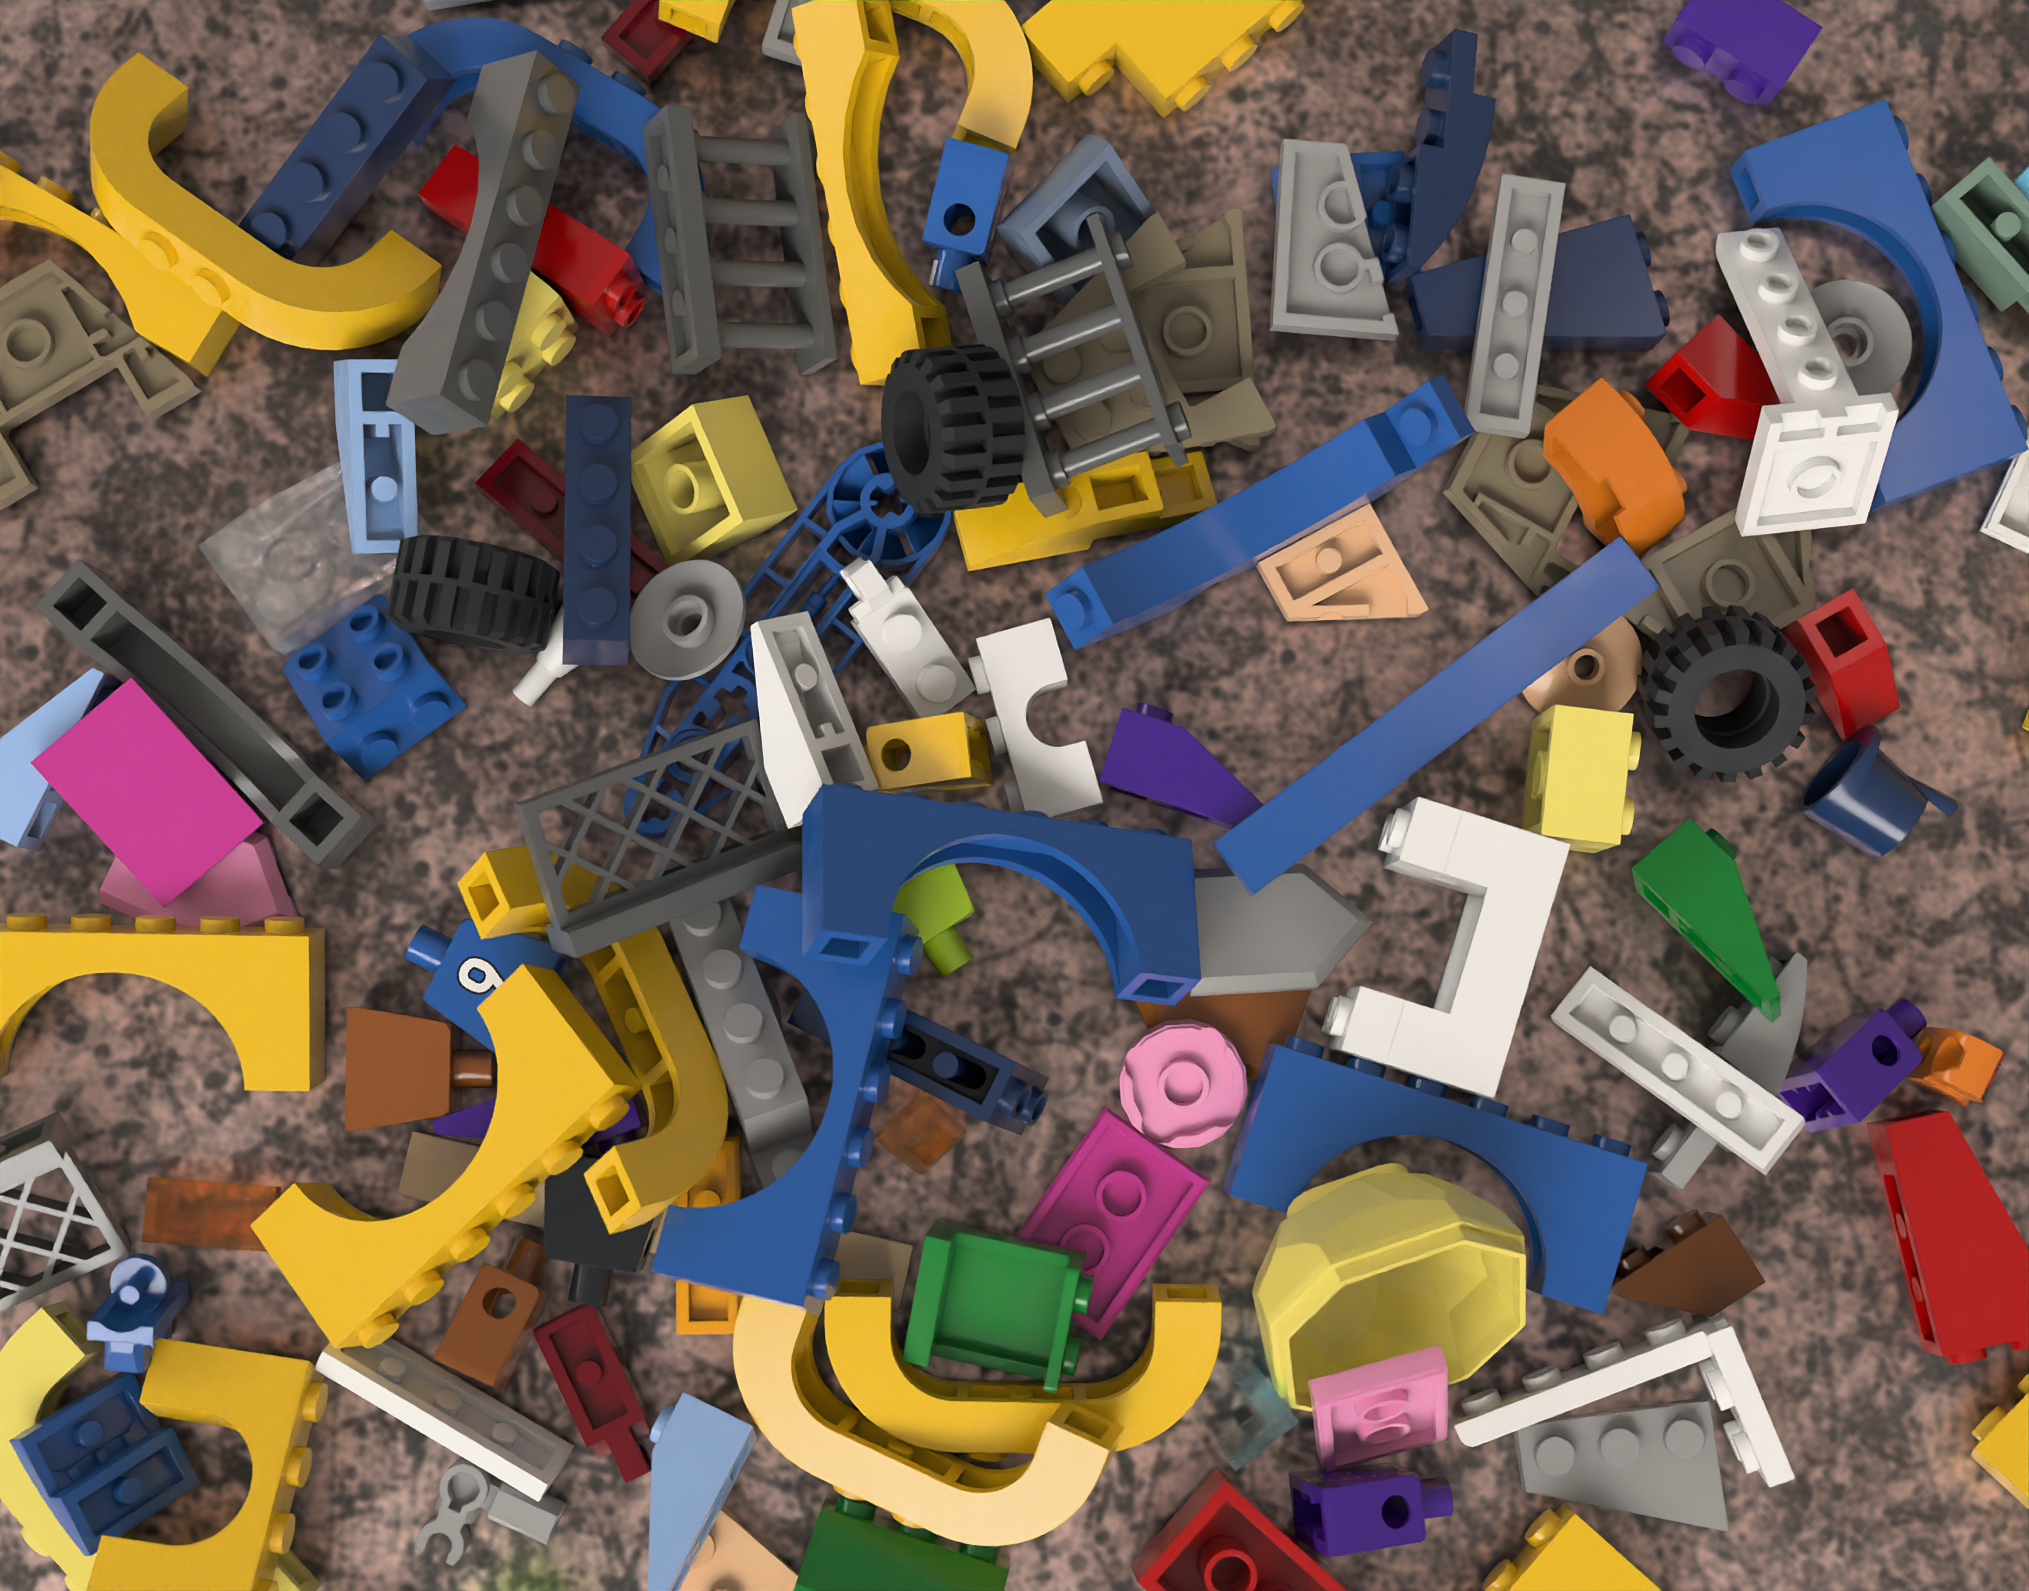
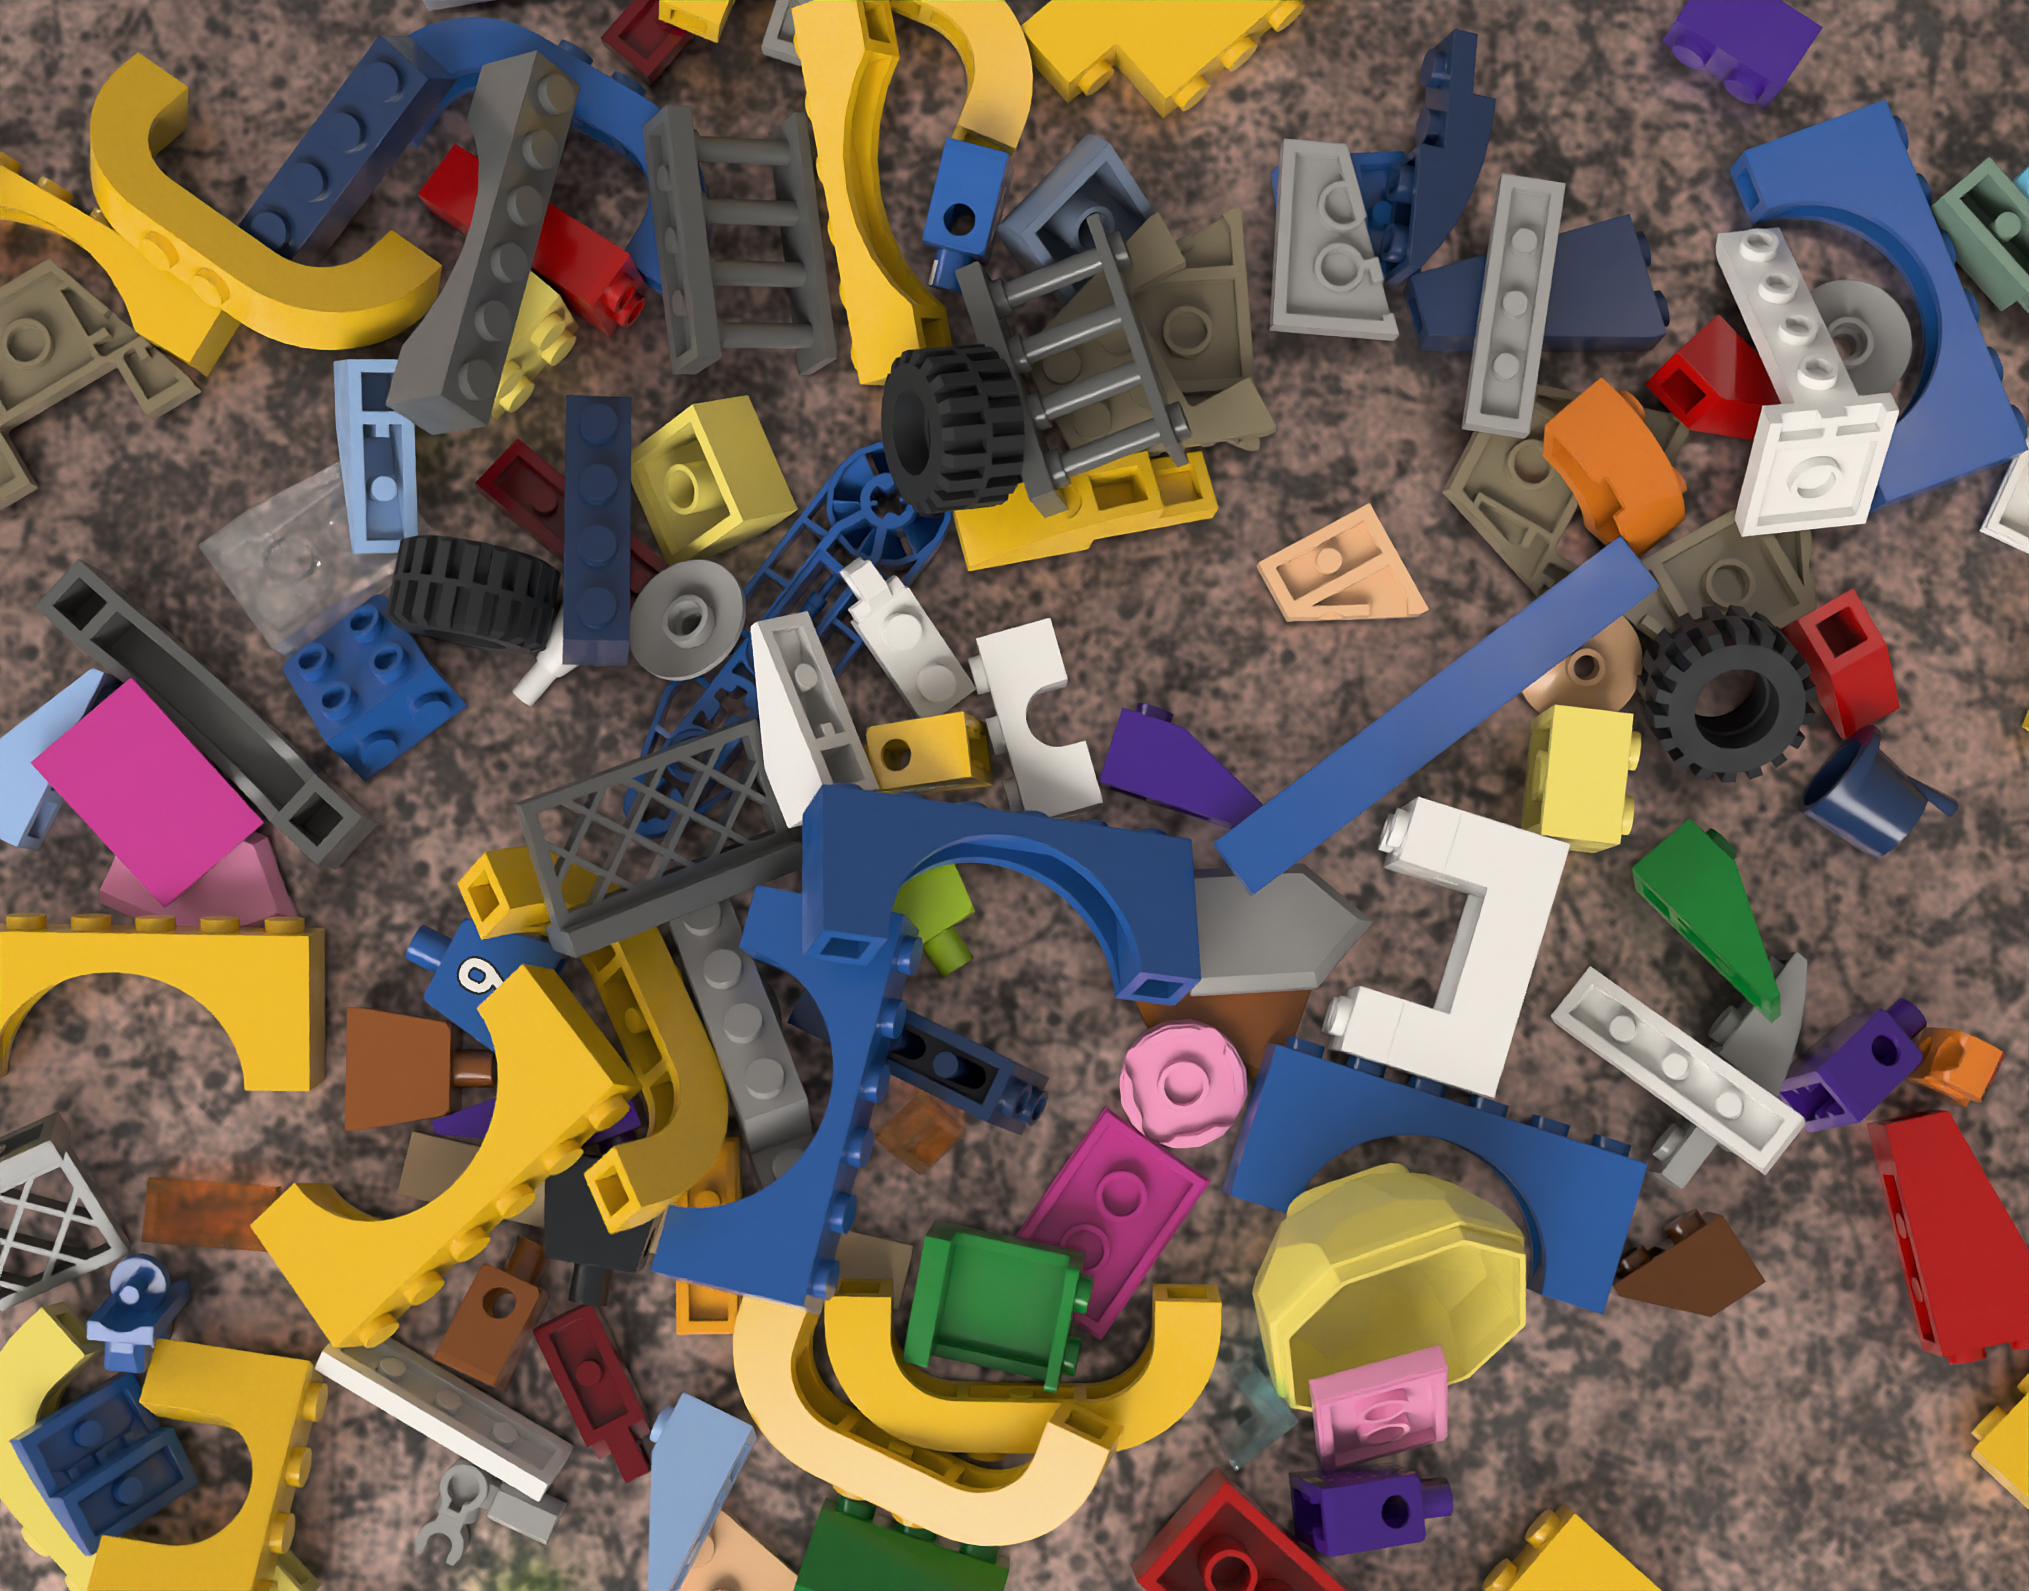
(1261, 519): blue arch -> none
(1613, 1369): white bracket -> none
(1630, 1460): light grey wing -> none

